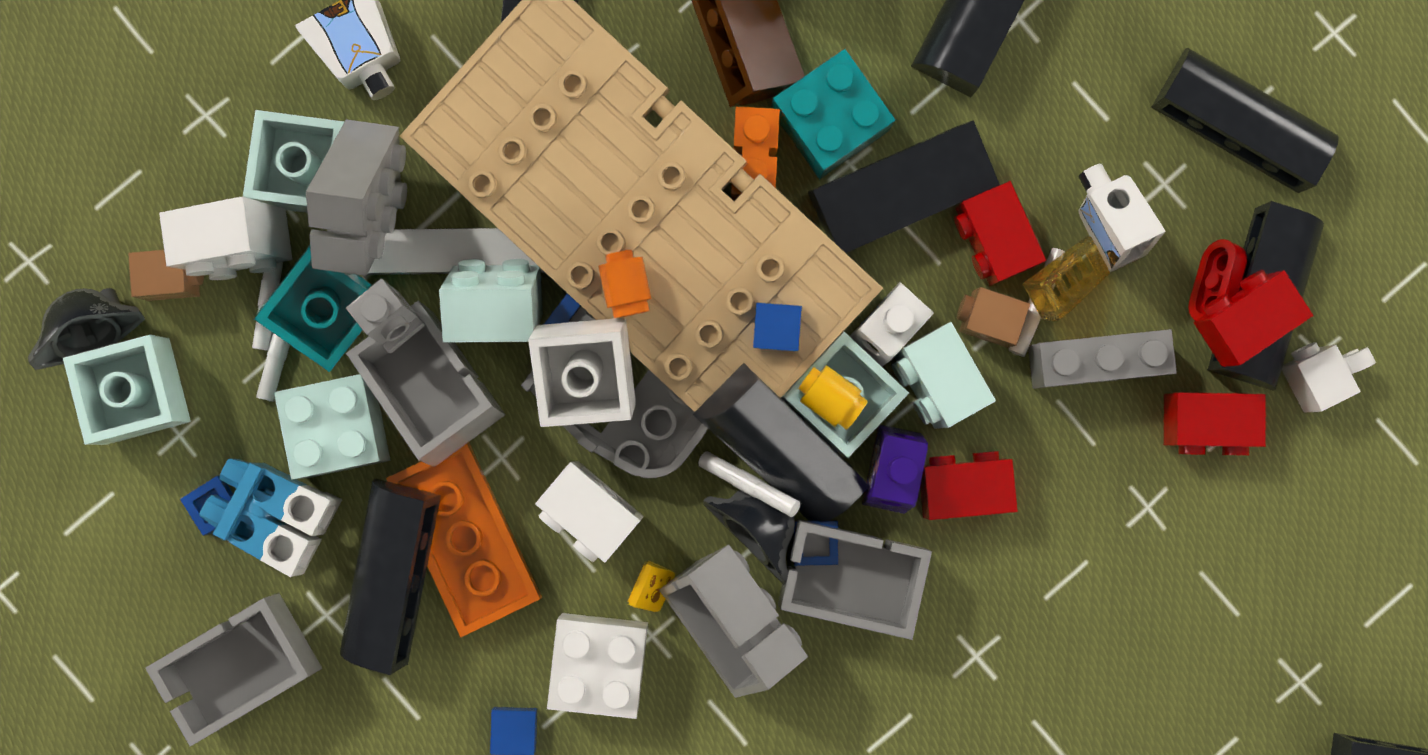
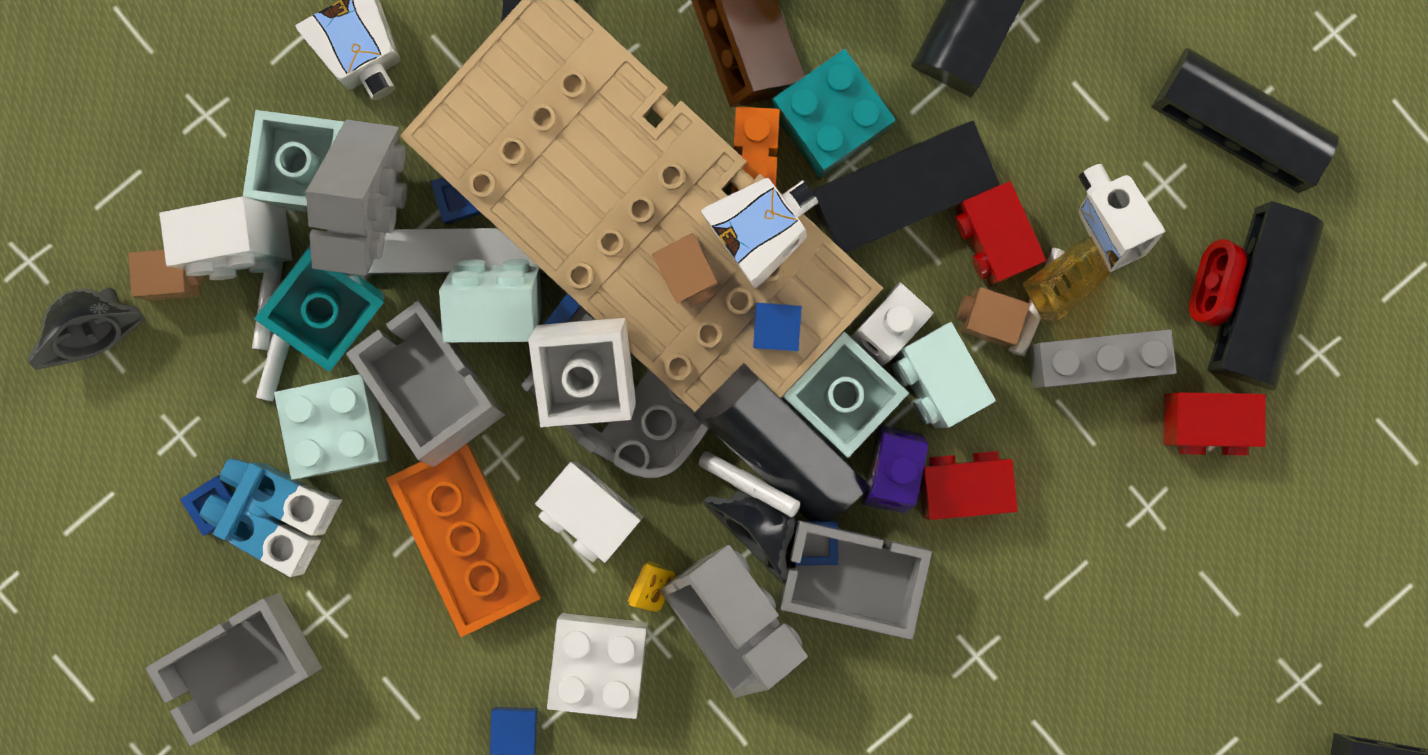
(126, 390): light aqua brick -> none
(385, 316): light grey brick -> none
(389, 576): black brick -> none
(451, 202): none -> blue tile
(625, 284): orange brick -> none
(686, 271): none -> medium nougat brick
(761, 226): none -> torso
(832, 397): yellow brick -> none
(1252, 318): red brick -> none
(1324, 376): white brick -> none

